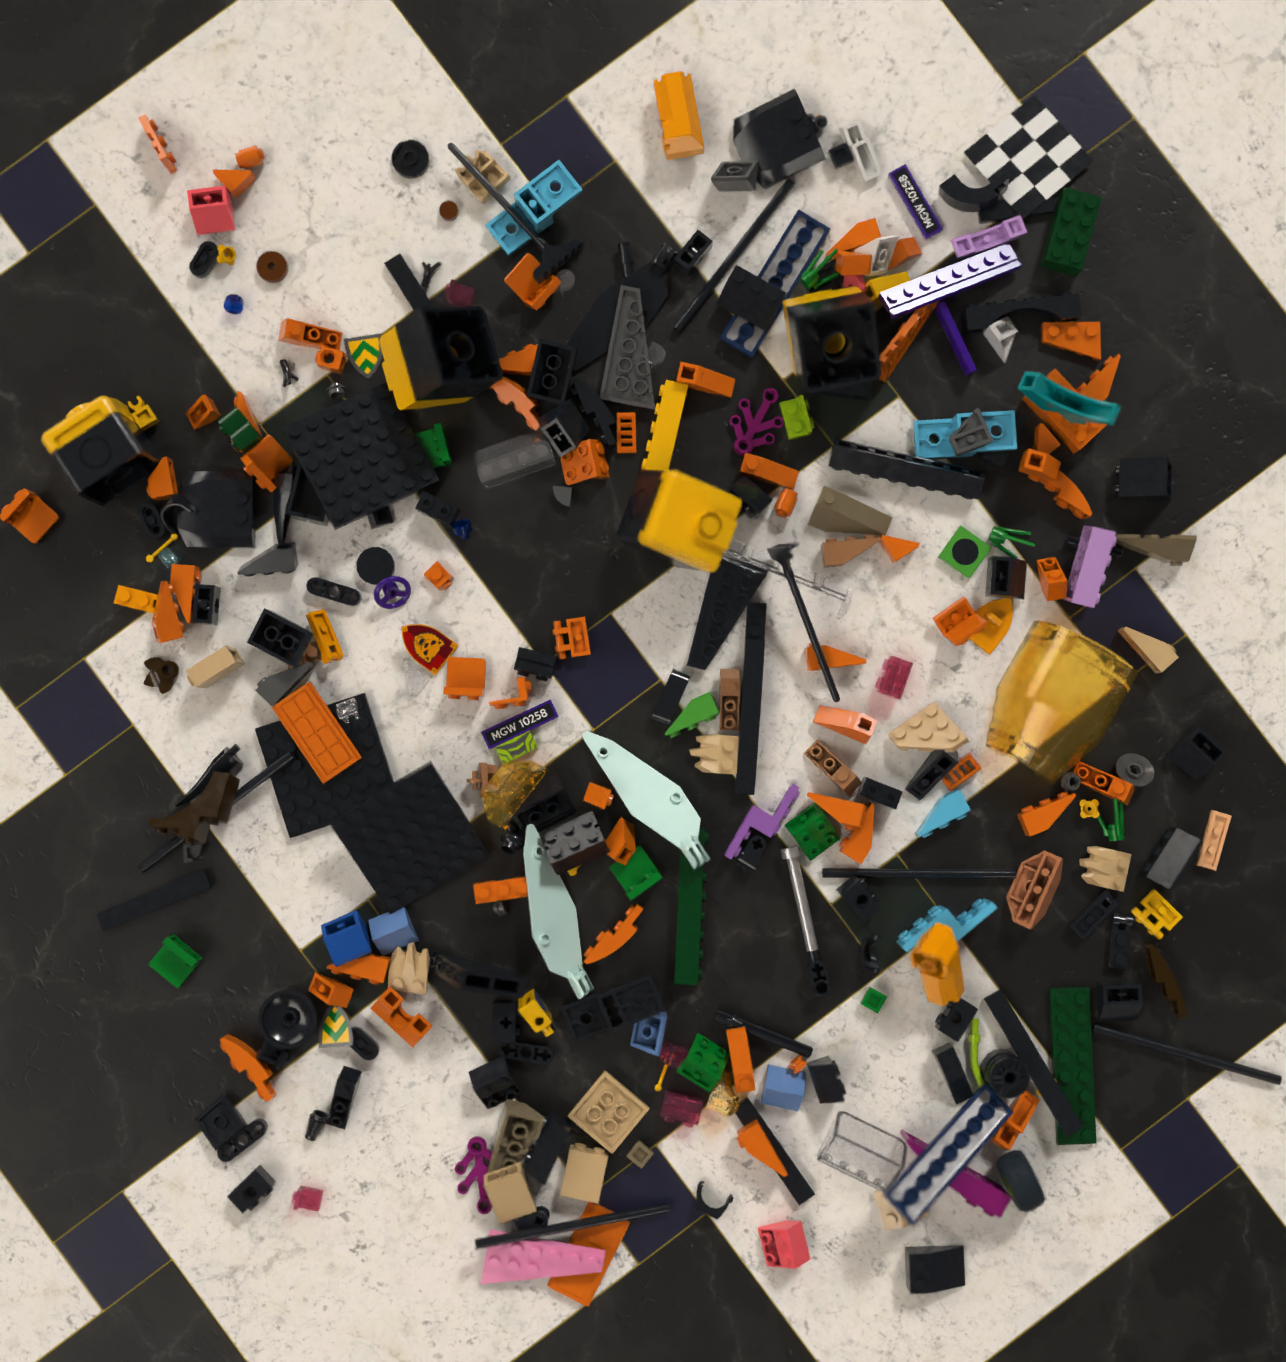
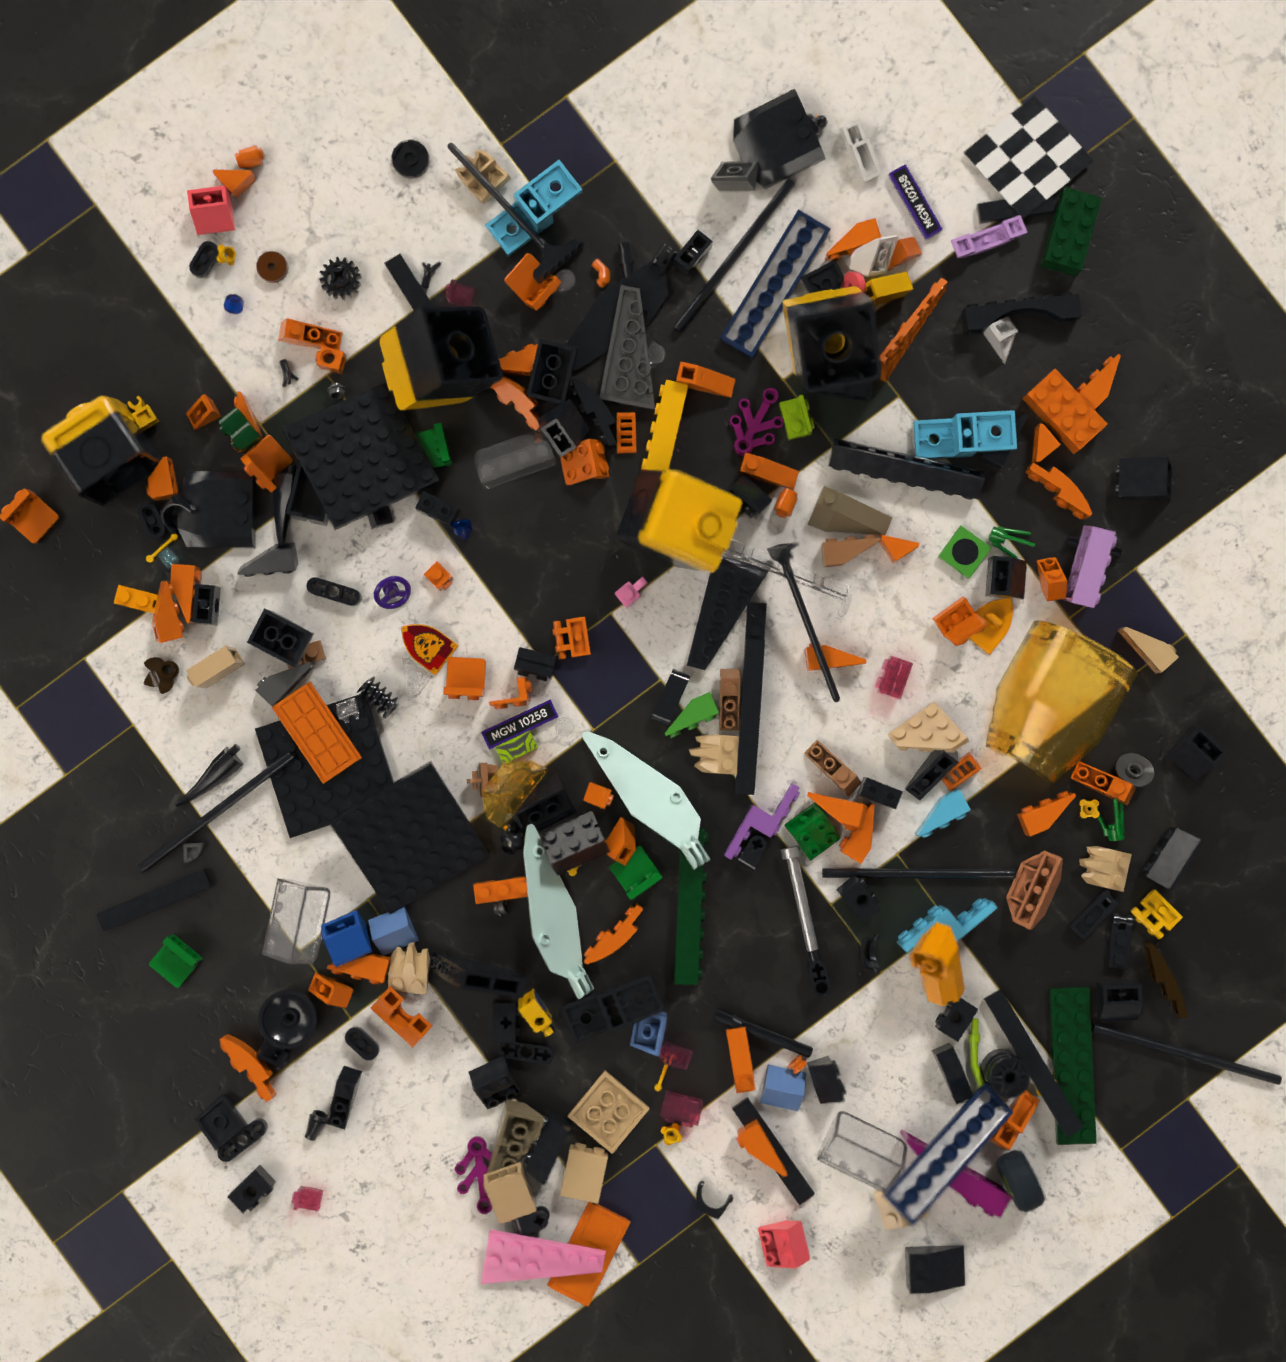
(158, 143): orange wing -> none
(209, 808): dark brown arch -> none
(296, 921): none -> clear windscreen
(324, 636): light orange plate -> none
(335, 1029): sticker -> none
(343, 272): none -> black gear
(364, 353): sticker -> none
(375, 565): black tile -> none
(378, 697): none -> black piece
(448, 210): reddish brown tile -> none
(563, 495): dark grey tile -> none
(571, 1225): black piece -> none
(604, 273): none -> orange arm
(629, 593): none -> bright pink plate
(640, 1154): dark tan plate -> none
(677, 1137): none -> yellow plate
(678, 116): light orange brick -> none
(704, 1063): green bracket -> none
(723, 1097): clear yellow arch -> none
(751, 298): black slope -> none
(811, 277): green plant -> none
(840, 156): black plate -> none
(846, 722): orange slope -> none
(853, 263): orange slope -> none
(873, 999): green plate -> none
(949, 280): plate -> none
(955, 339): dark purple tile -> none
(971, 435): dark grey wing -> none
(972, 199): black arch -> none
(1039, 464): orange slope -> none
(1069, 404): teal arch -> none
(1070, 781): dark grey plate -> none
(1074, 336): orange wing -> none
(1169, 549): dark tan wedge -> none
(1213, 840): light nougat tile -> none

